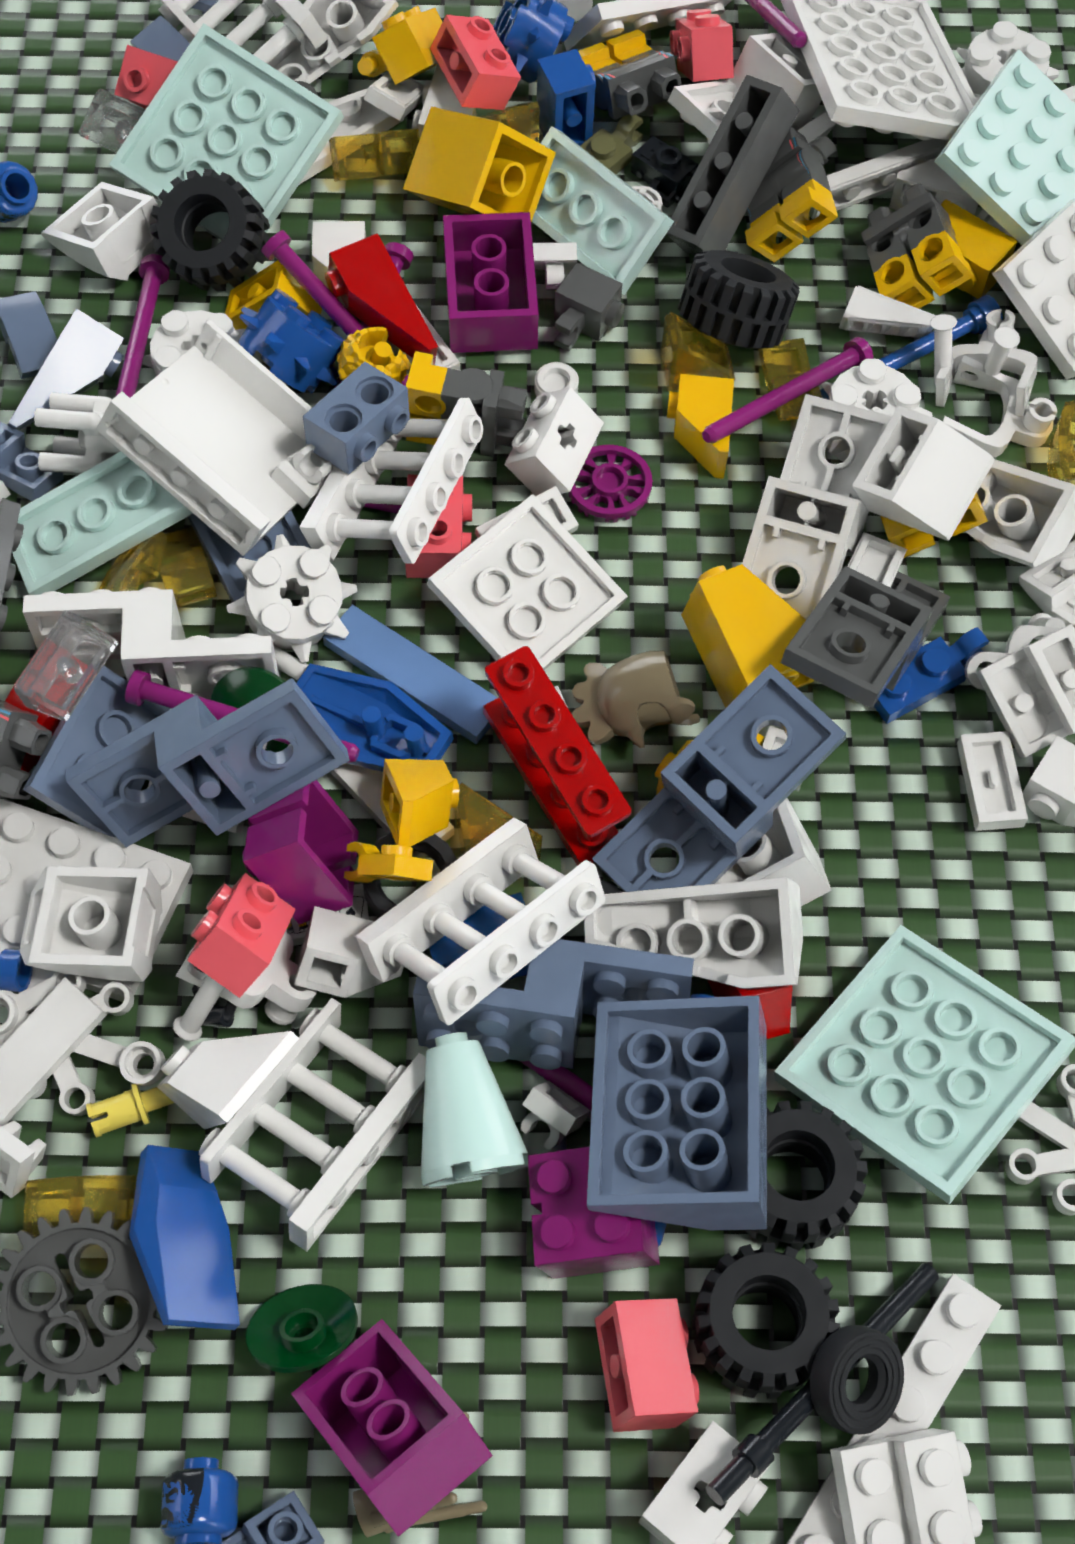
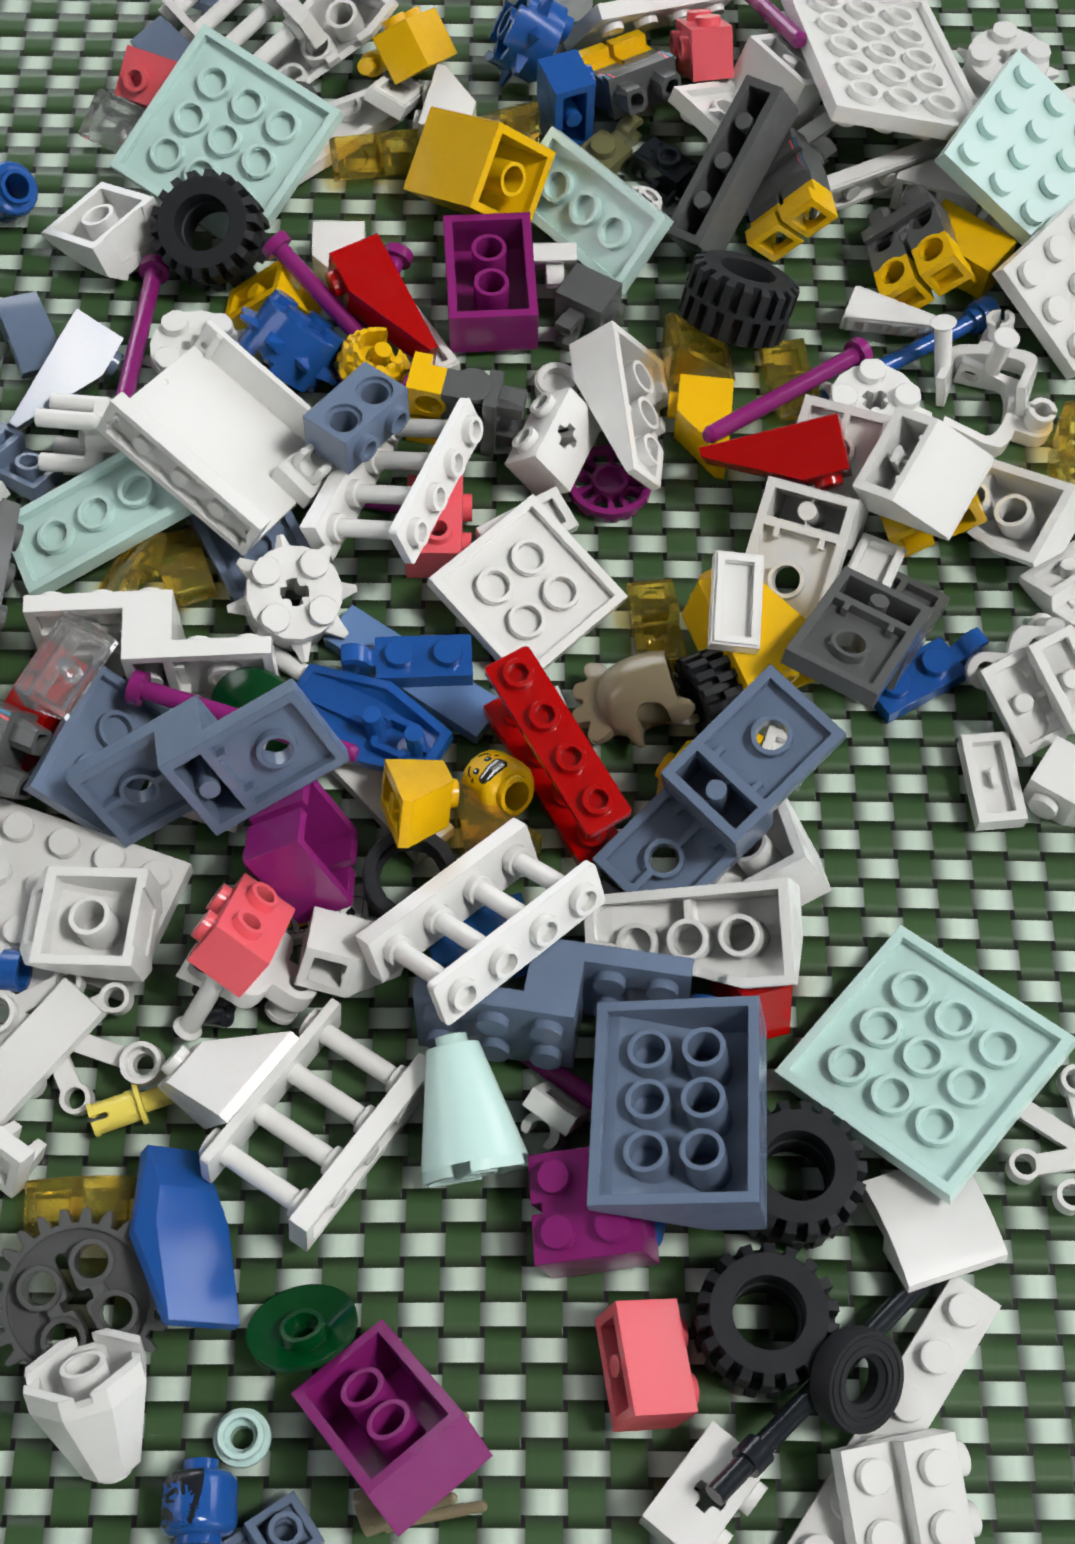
(92, 1402): none -> white cone
(226, 1429): none -> light aqua plate
(392, 864): yellow plate -> none
(413, 660): none -> blue plate
(475, 62): coral brick -> none
(500, 781): none -> yellow head
(625, 393): none -> white wedge
(655, 618): none -> clear yellow slope
(707, 682): none -> black tyre
(735, 602): none -> white tile
(800, 453): none -> red slope
(927, 1236): none -> white slope

